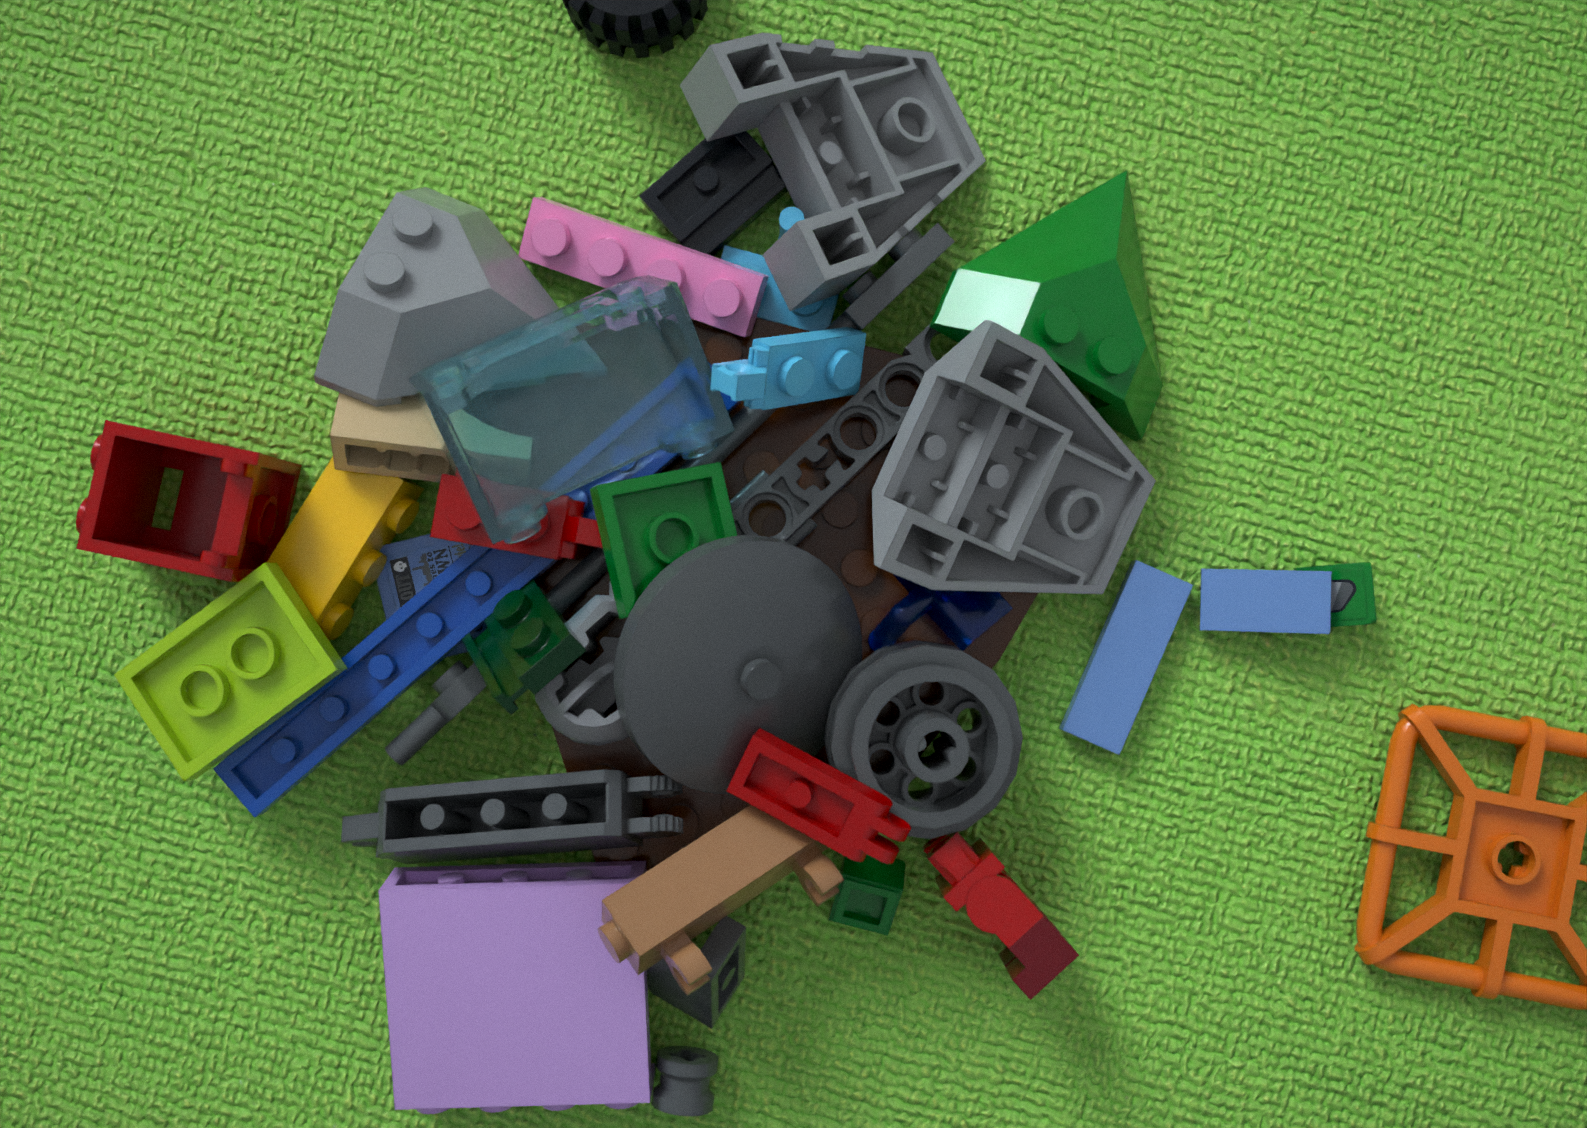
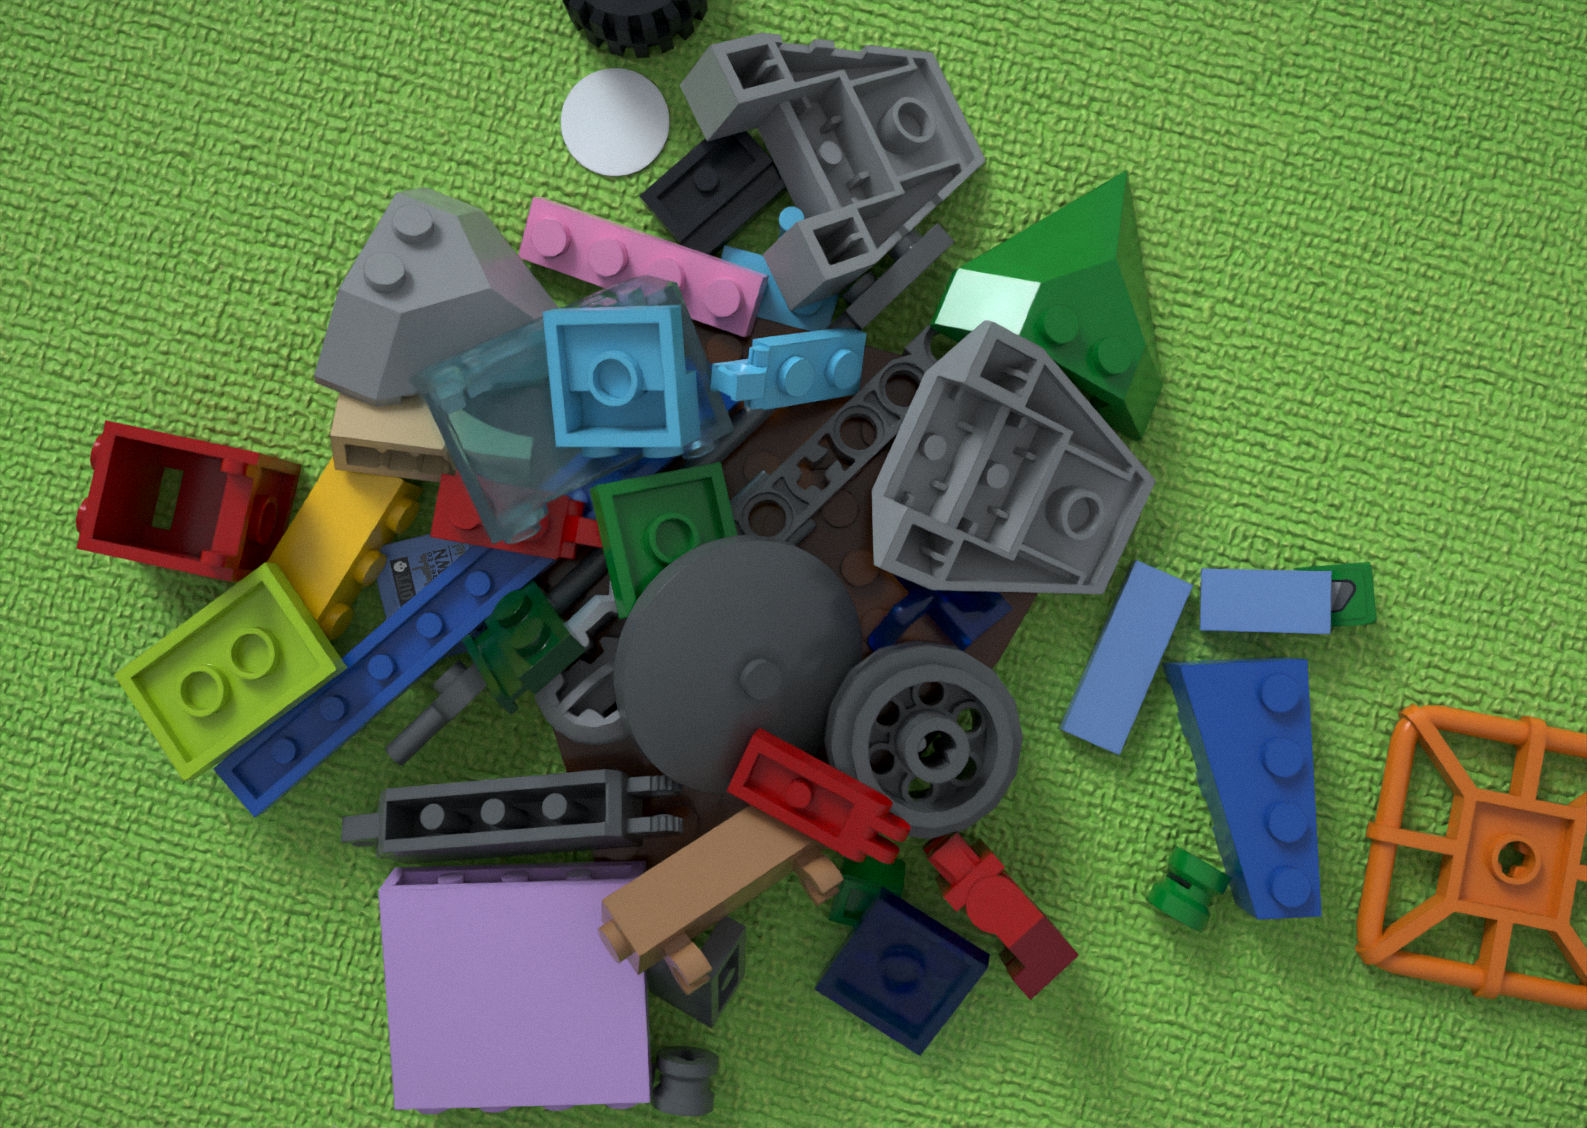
(615, 122): none -> white sticker
(621, 380): none -> medium azure plate
(902, 971): none -> clear blue plate
(1187, 903): none -> green wheel
(1257, 774): none -> blue wedge

